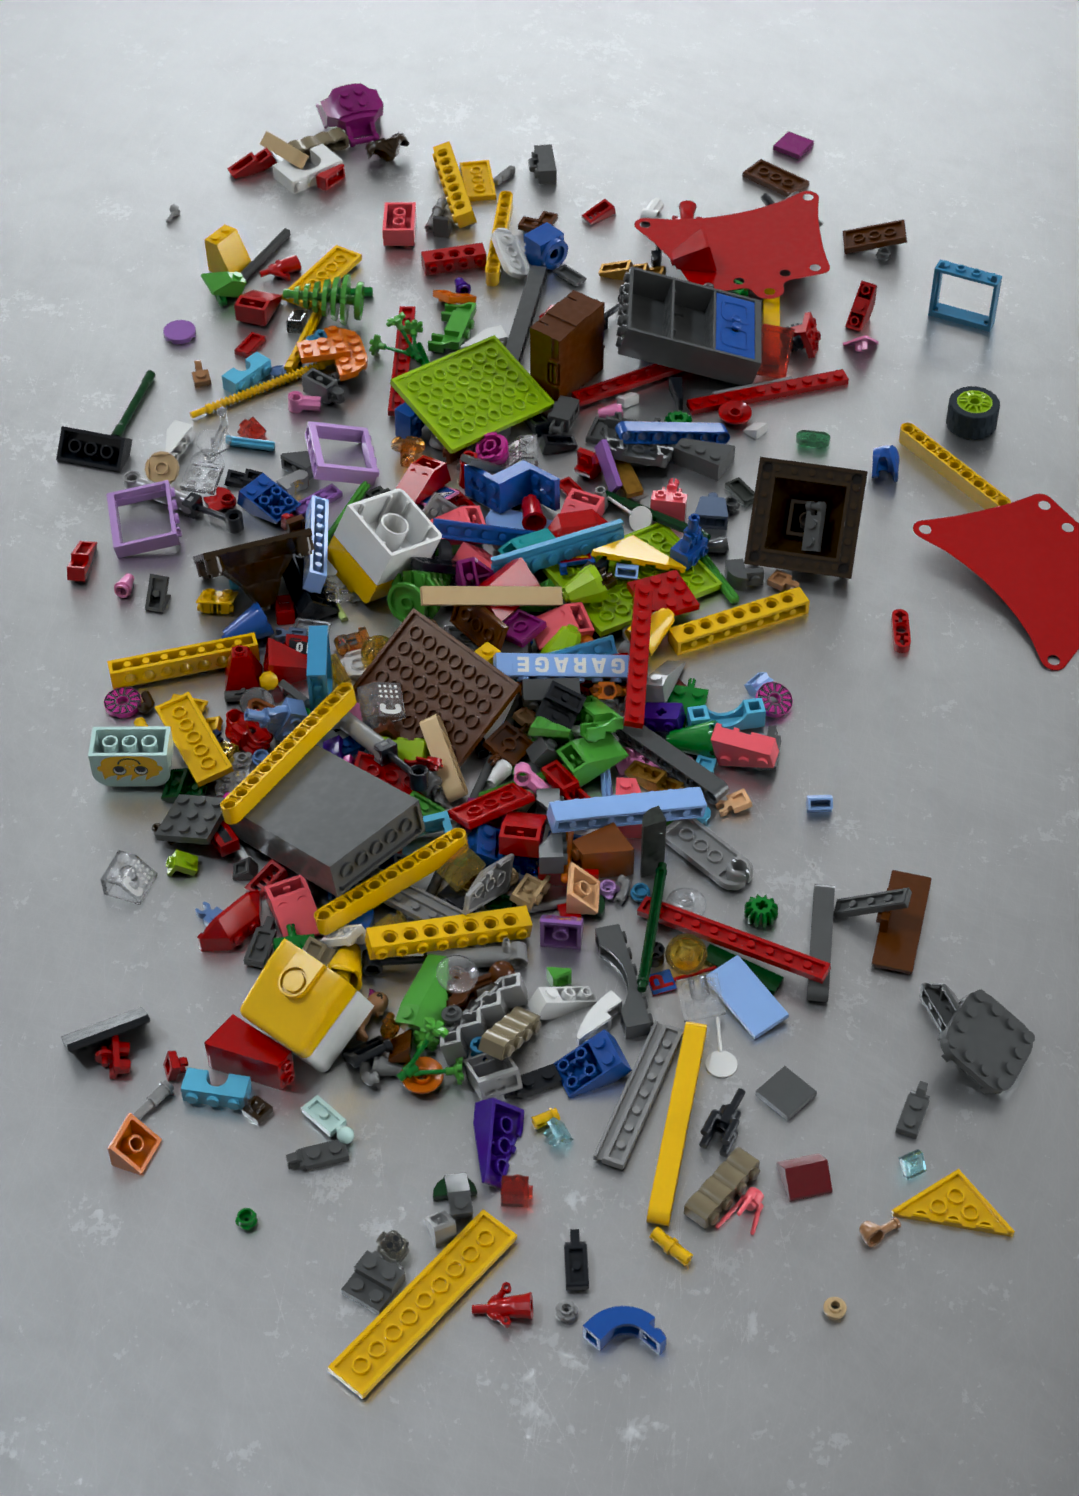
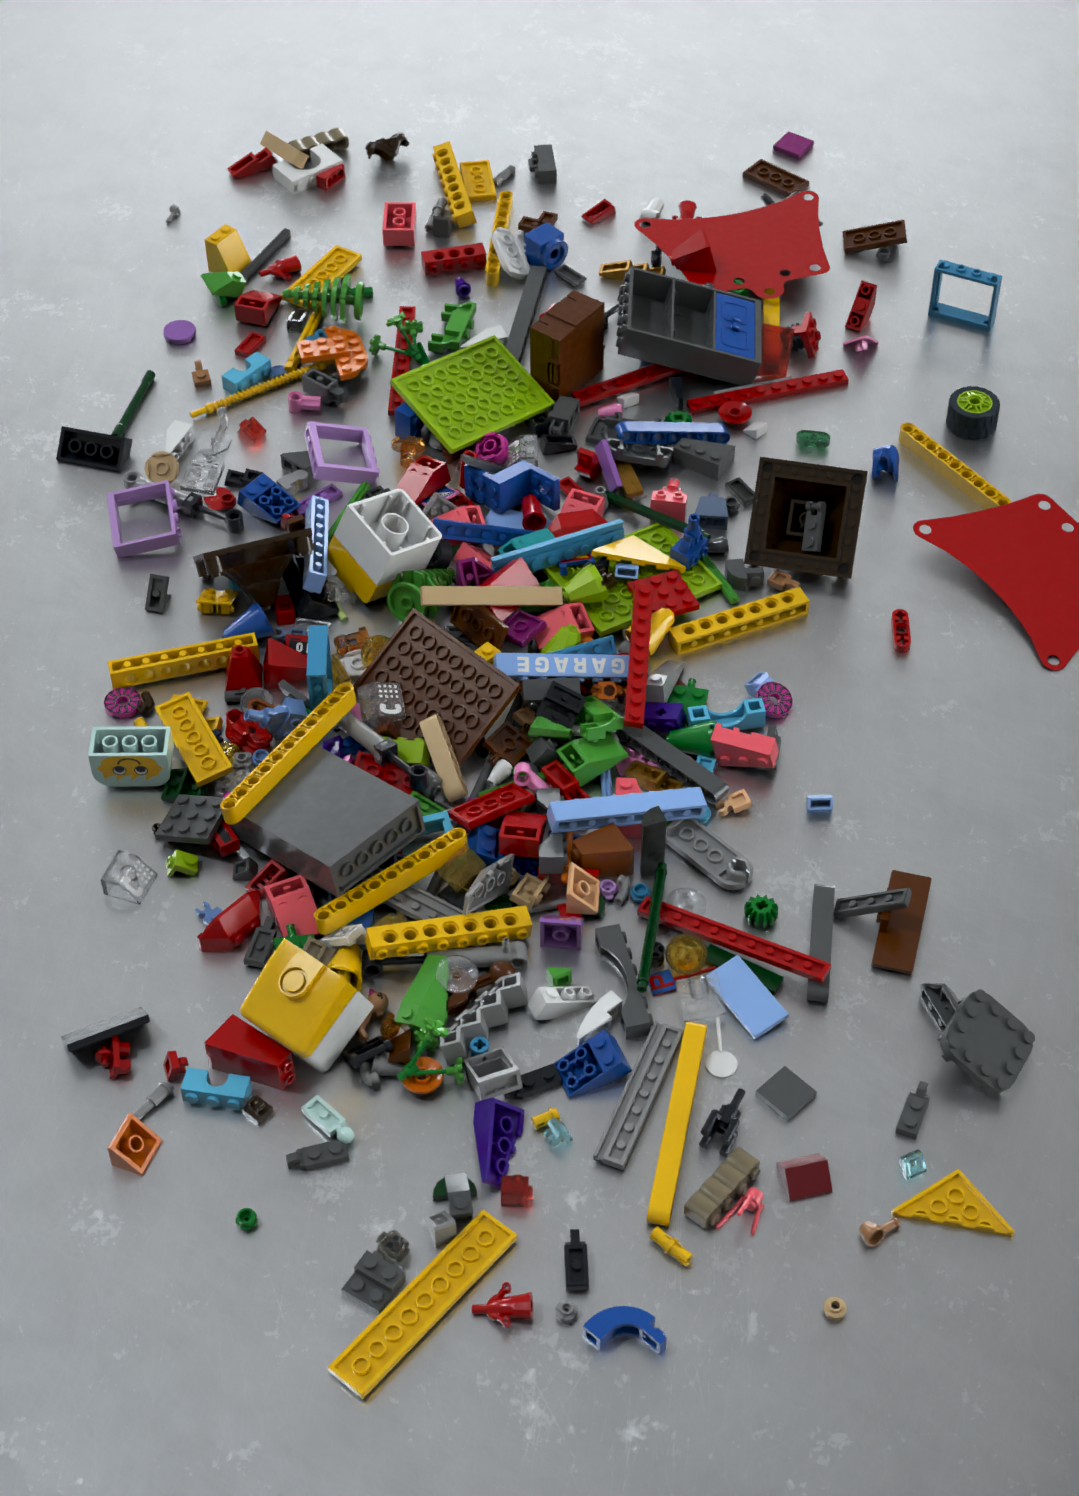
(81, 561): red slope -> none
(124, 586): bright pink cone -> none
(252, 443): medium azure axle -> none
(268, 680): yellow tile -> none
(353, 110): magenta piece -> none
(432, 763): red plate -> none
(434, 565): black beam -> none
(451, 1015): dark grey plate -> none
(453, 298): orange plate -> none
(510, 1033): dark tan brick -> none
(639, 517): white piece -> none

